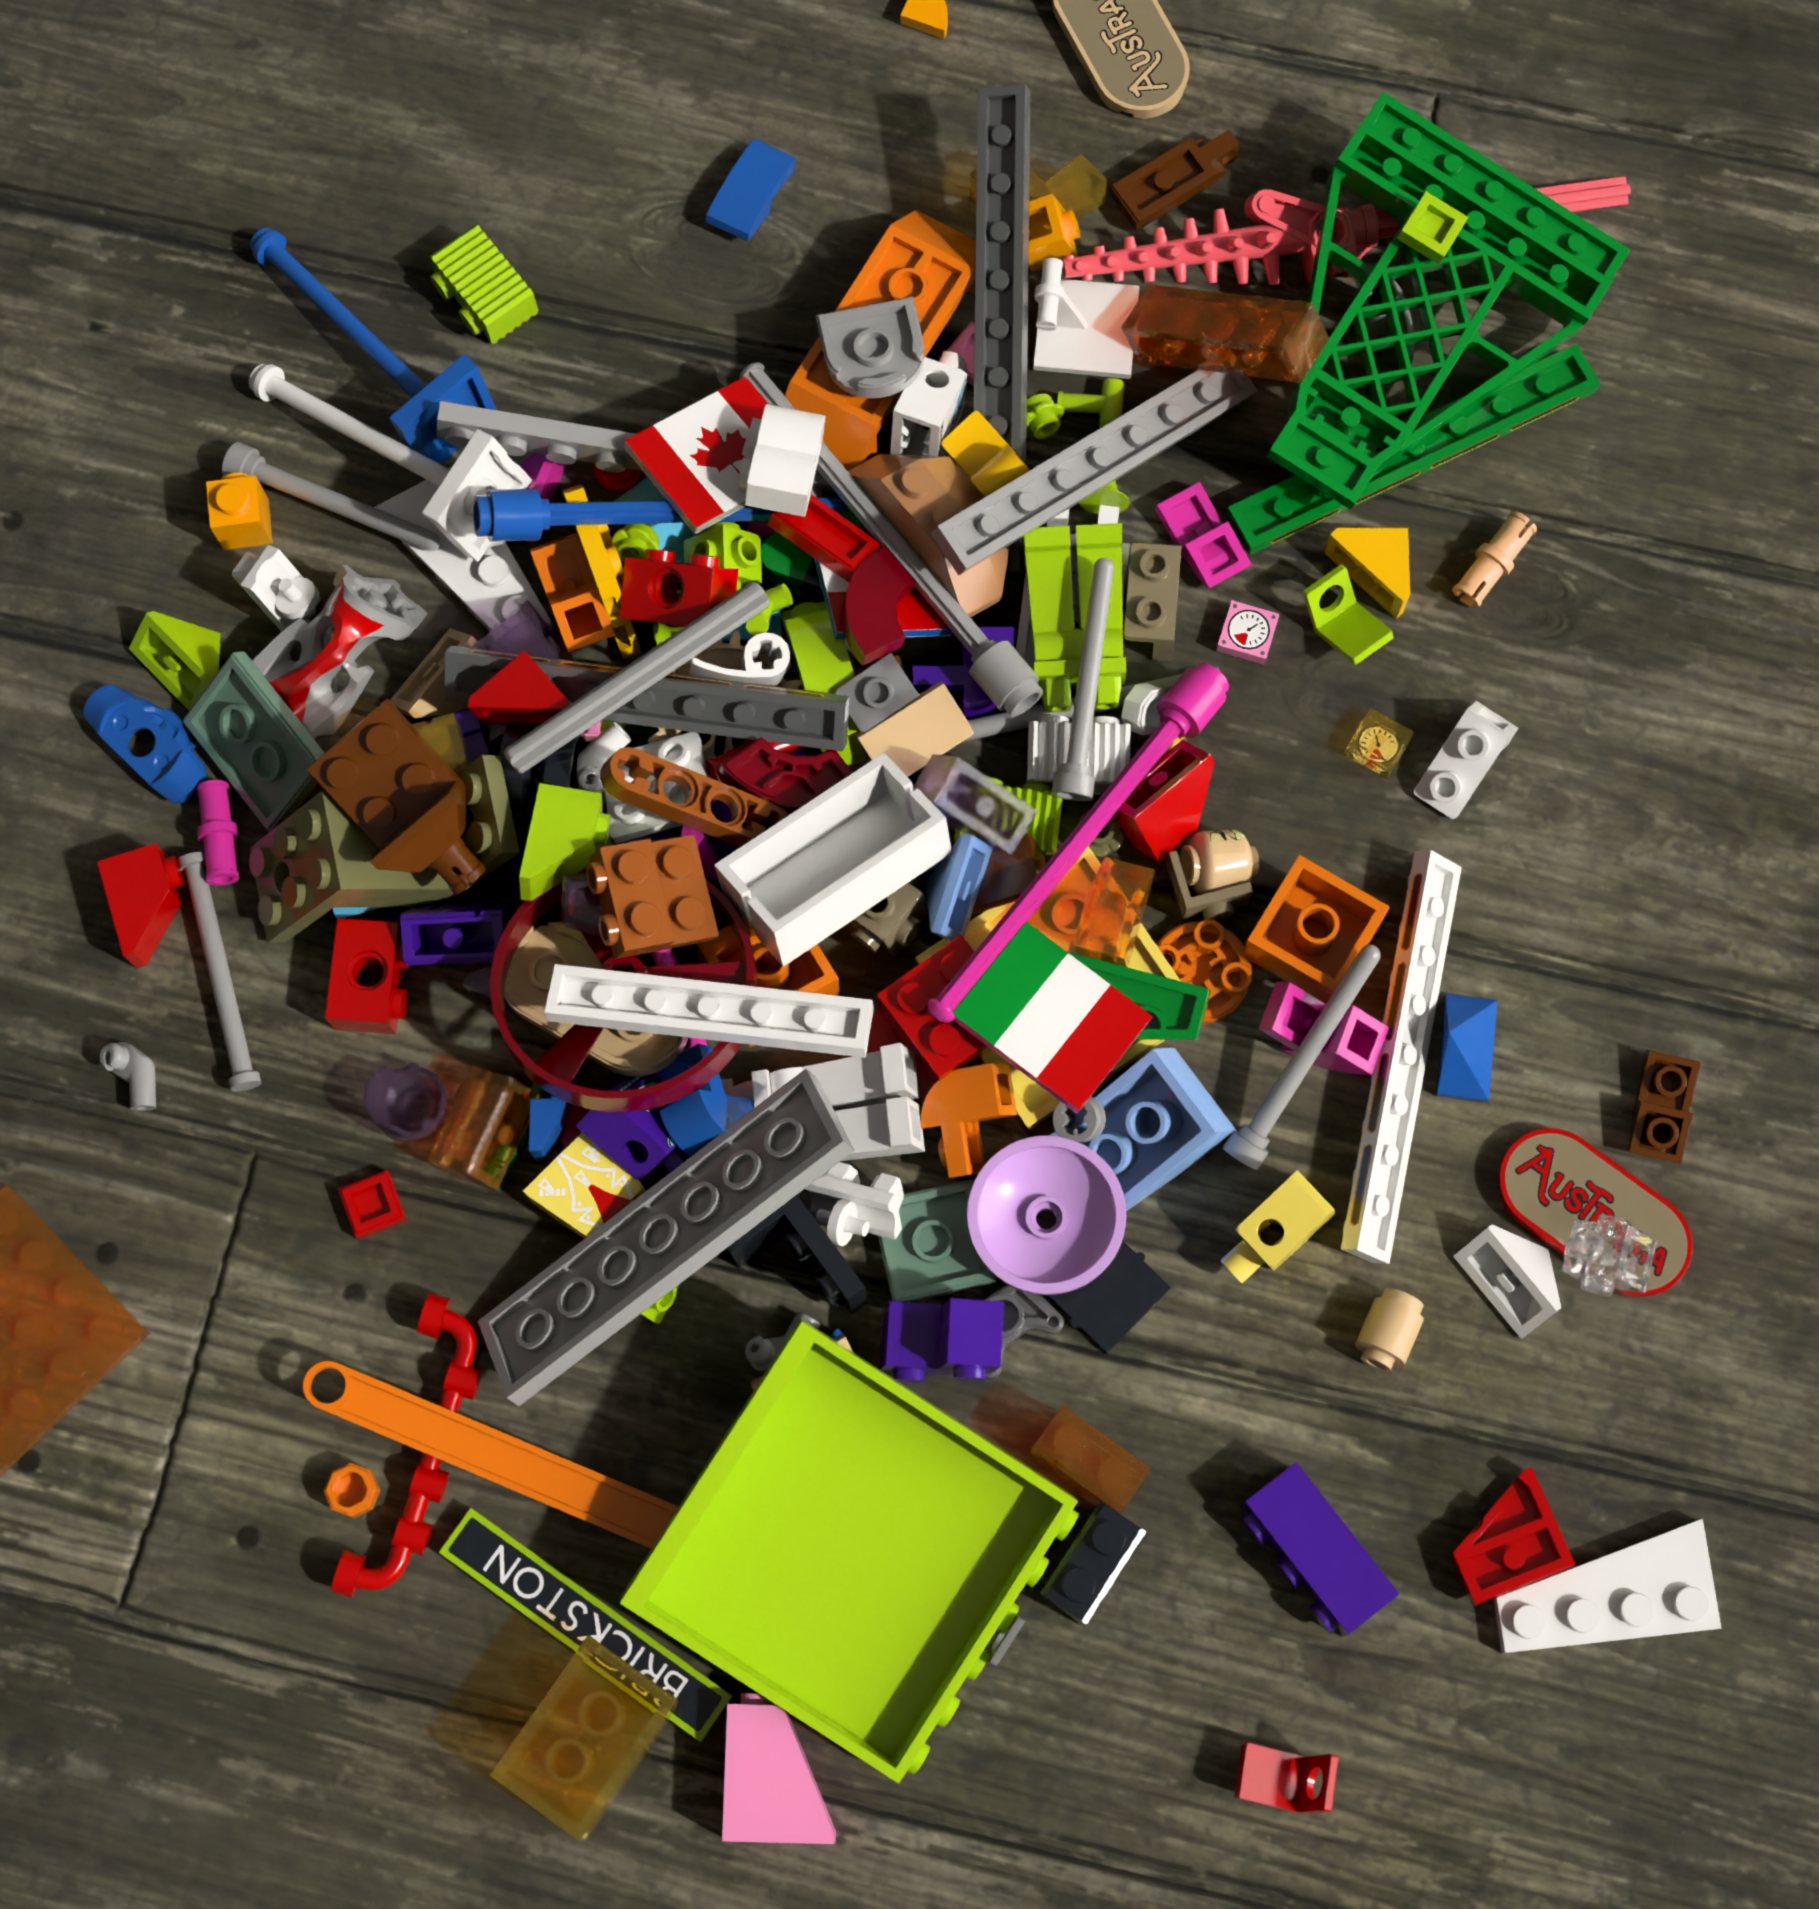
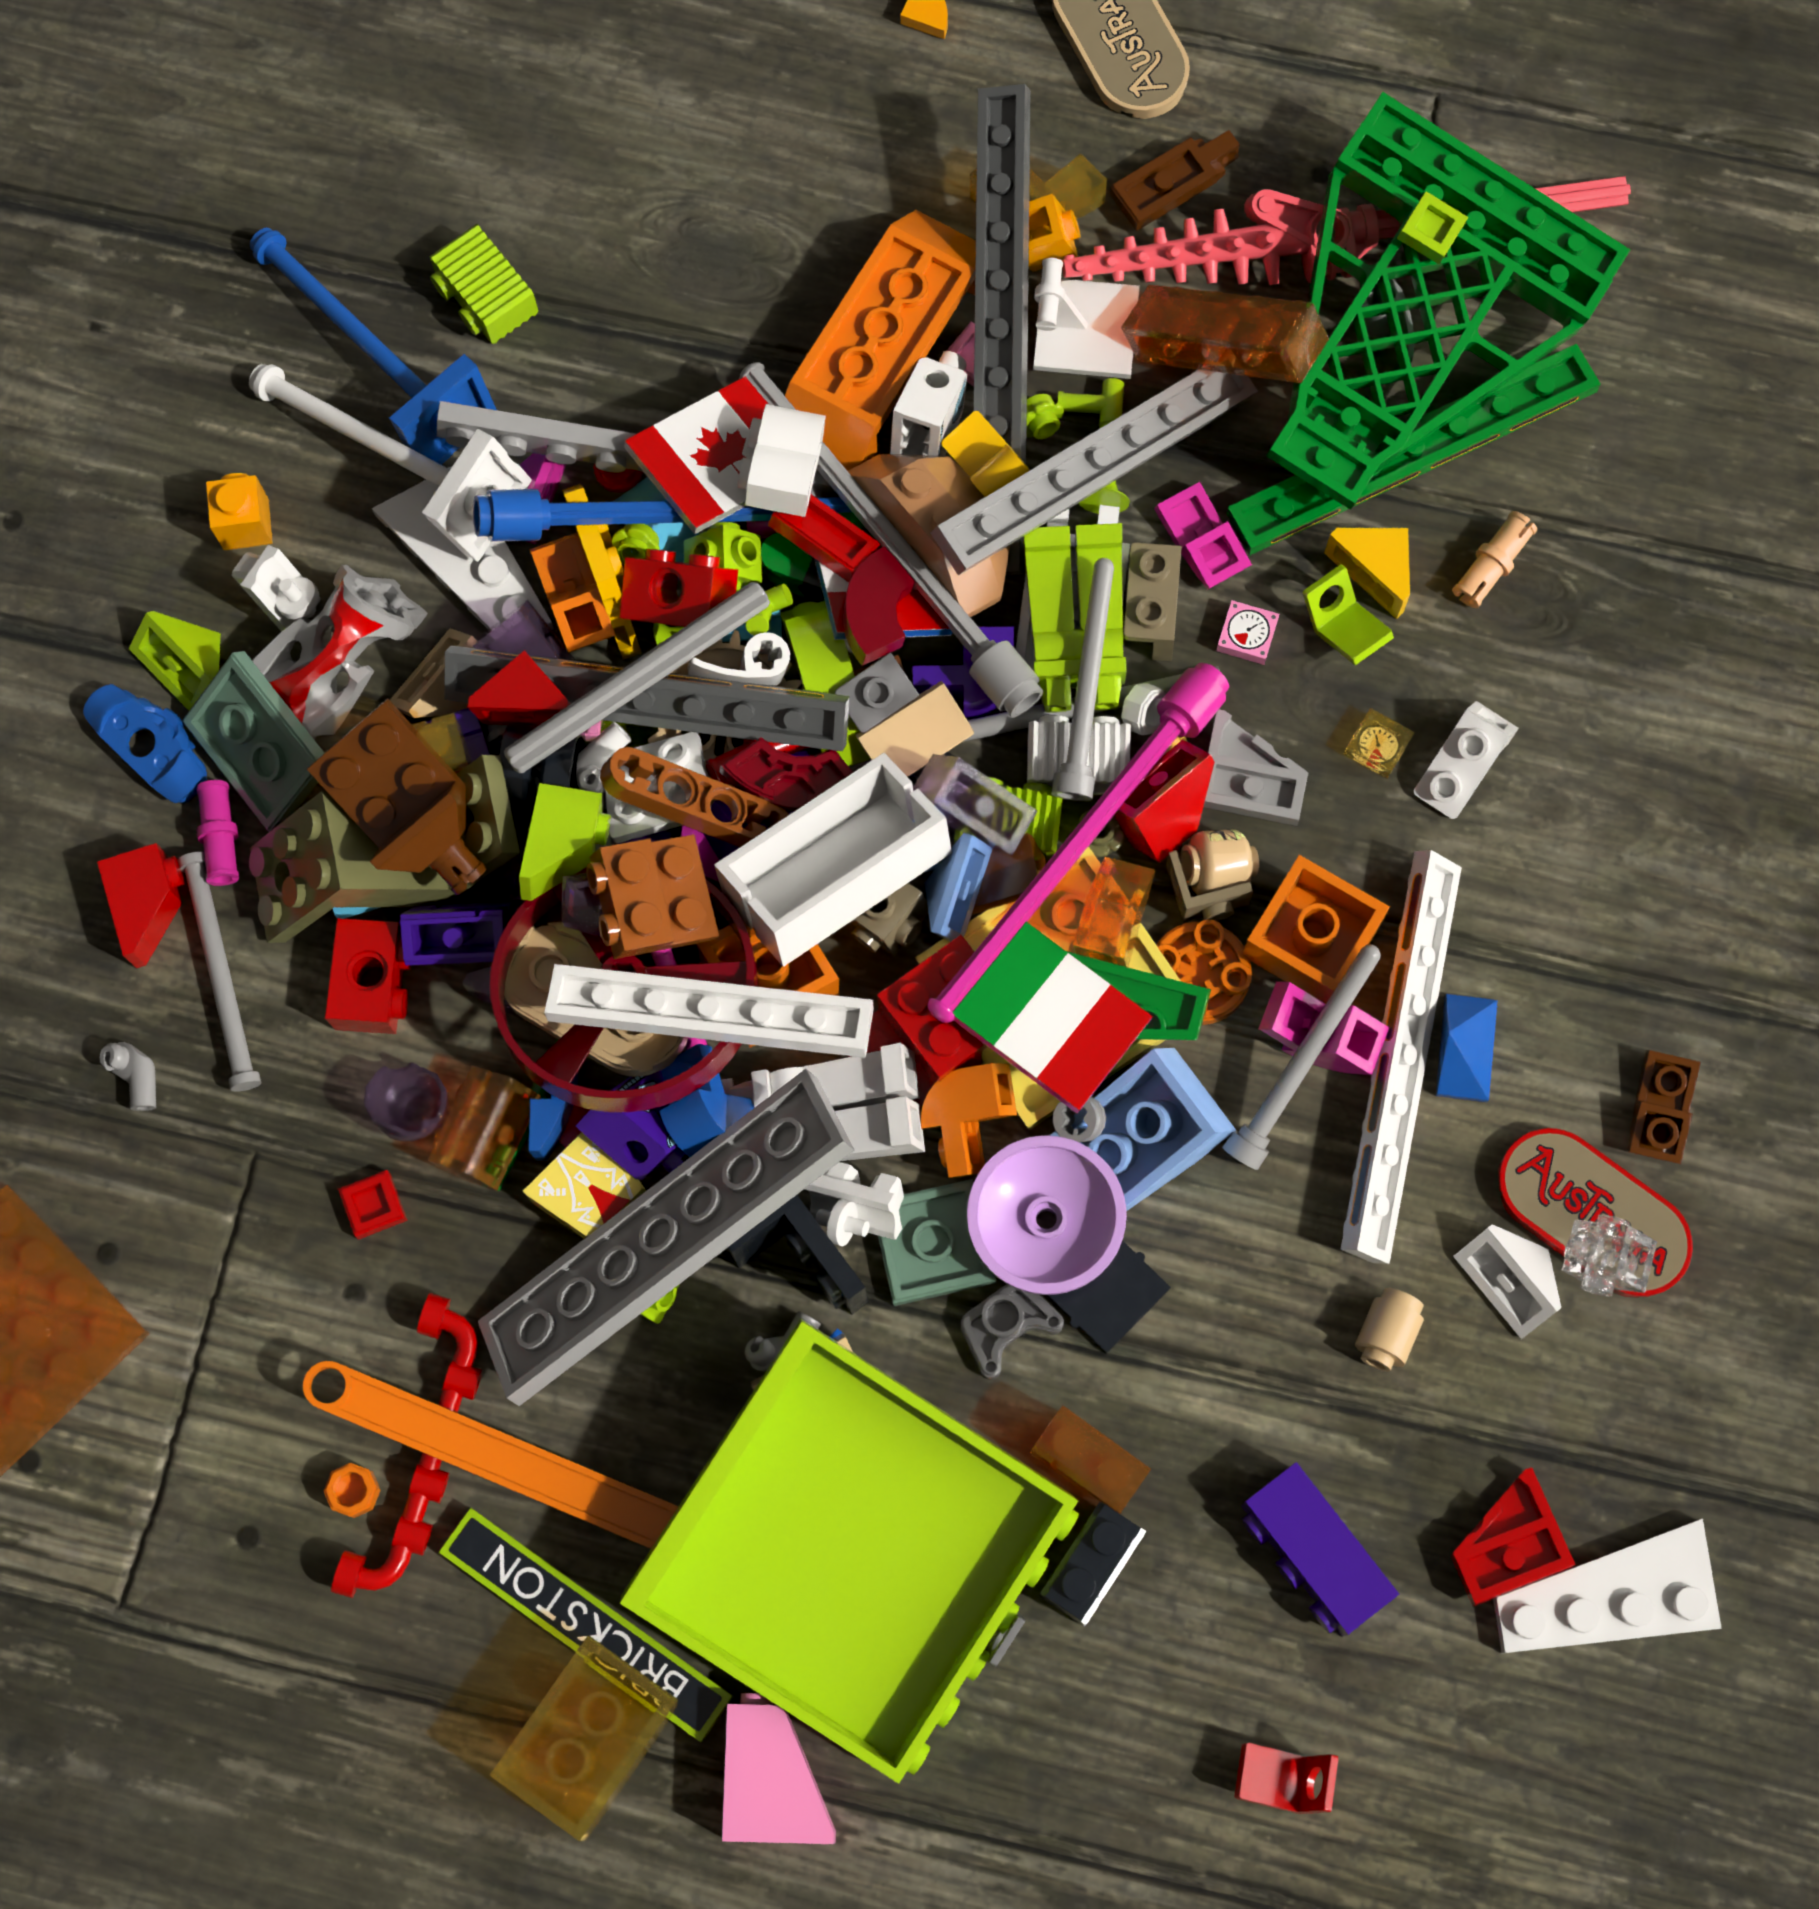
(247, 460): light grey piece -> none
(749, 190): blue slope -> none
(873, 347): light grey tile -> none
(943, 1339): dark purple brick -> none
(1252, 776): none -> light grey wing
(1292, 1206): light yellow torso -> none

